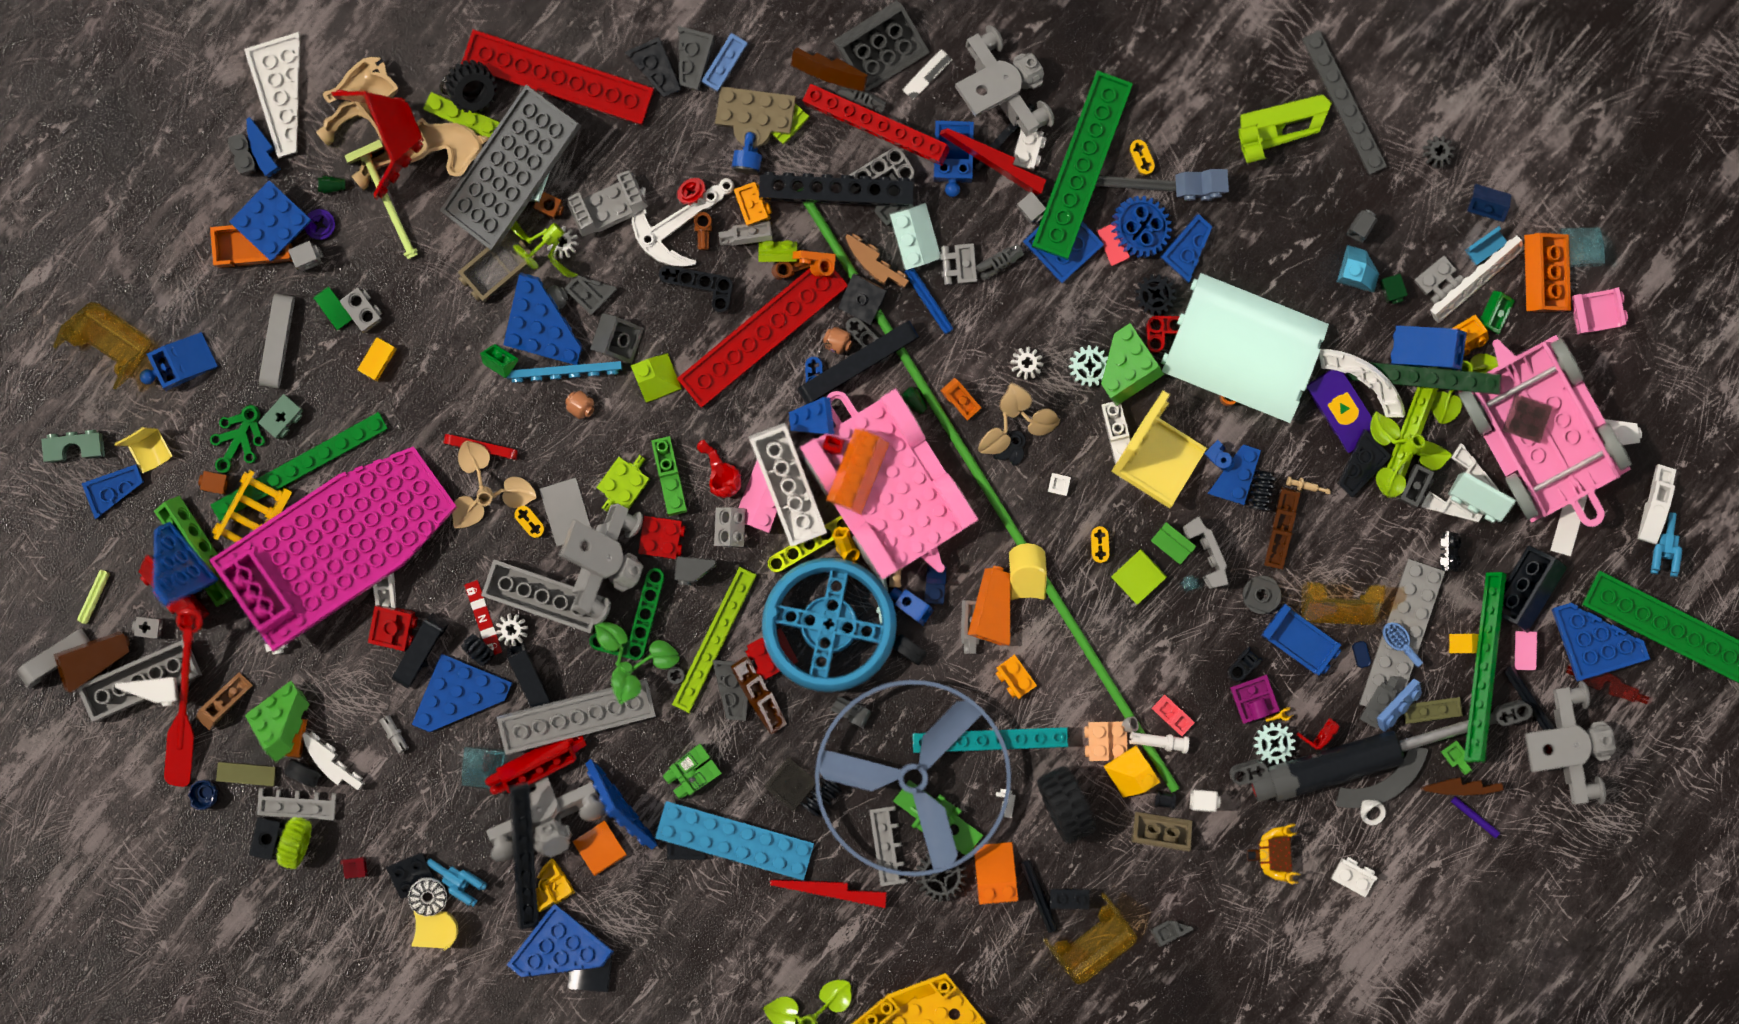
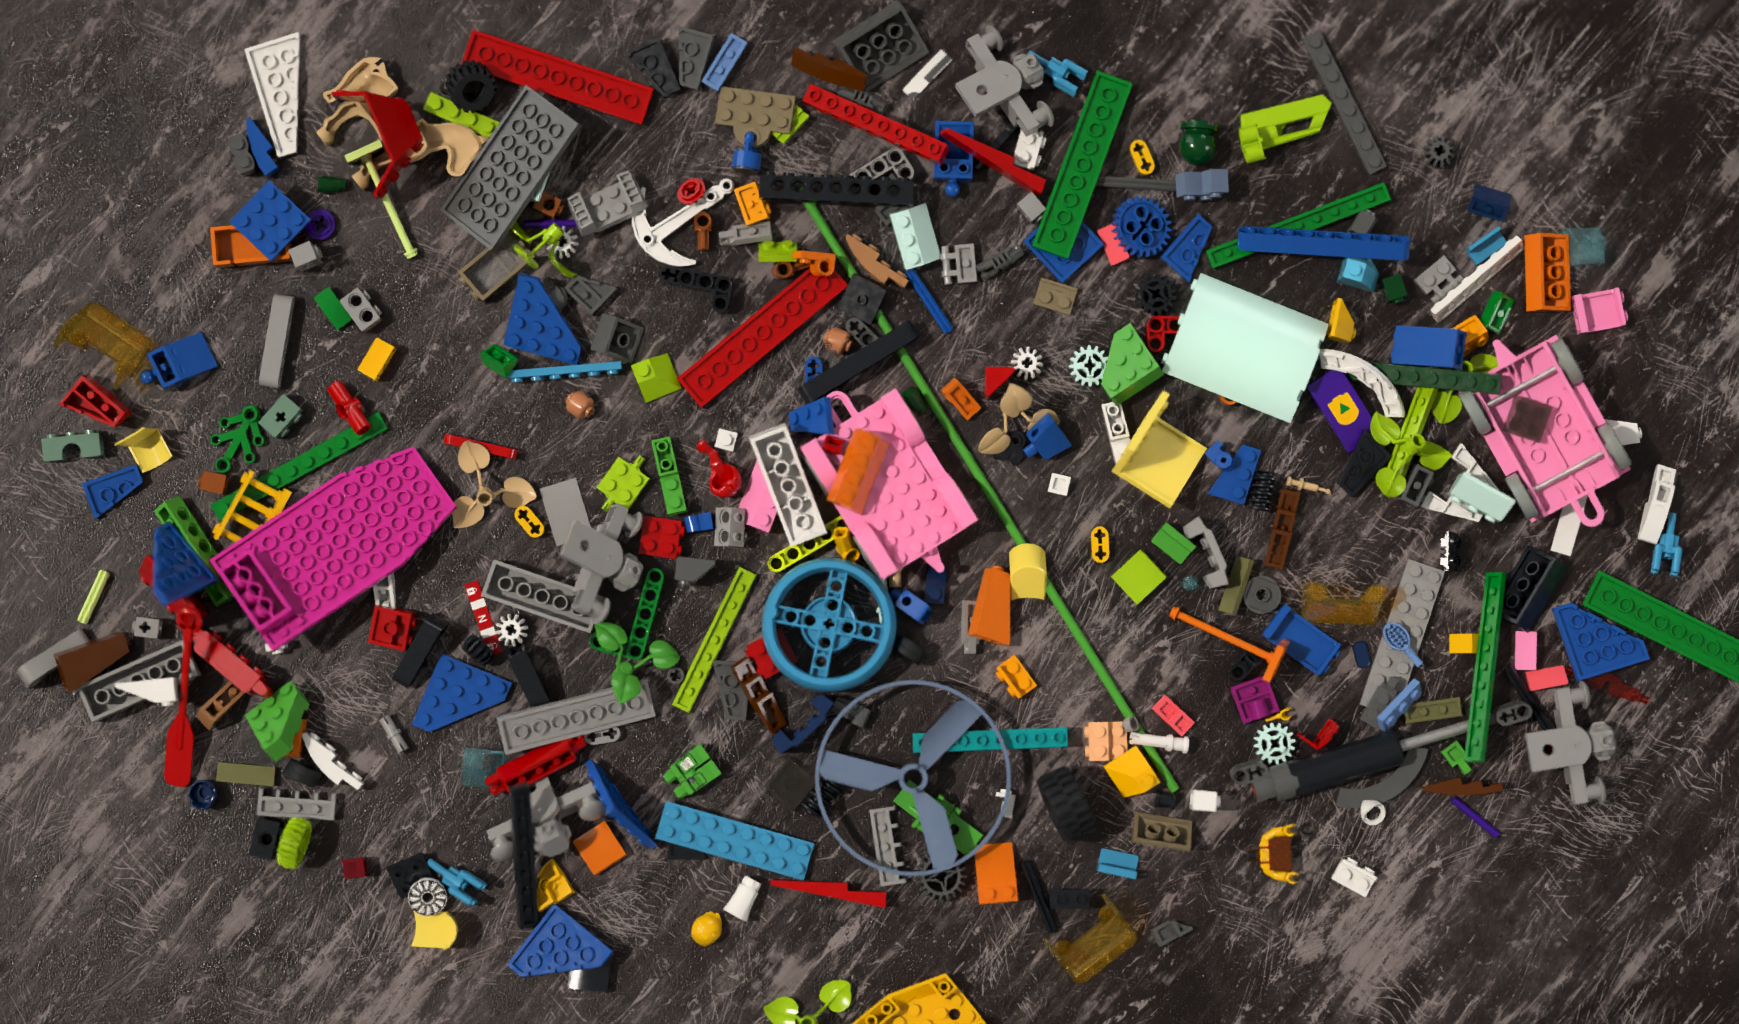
(95, 401): none -> red wedge
(230, 664): none -> hinge
(349, 408): none -> red piece
(547, 223): none -> dark purple bar
(603, 739): none -> light grey beam
(699, 522): none -> blue leg
(707, 928): none -> yellow hair
(726, 440): none -> white plate
(743, 898): none -> white plant
(783, 742): none -> dark blue plate
(995, 378): none -> red slope
(1046, 439): none -> blue torso
(1055, 296): none -> dark tan plate
(1060, 71): none -> dark azure plant
(1118, 863): none -> dark azure panel
(1197, 143): none -> dark green tile
(1236, 585): none -> olive tile
(1273, 658): none -> orange tile
(1309, 221): none -> green plate
(1324, 243): none -> blue beam
(1341, 323): none -> yellow slope
(1546, 678): none -> coral slope

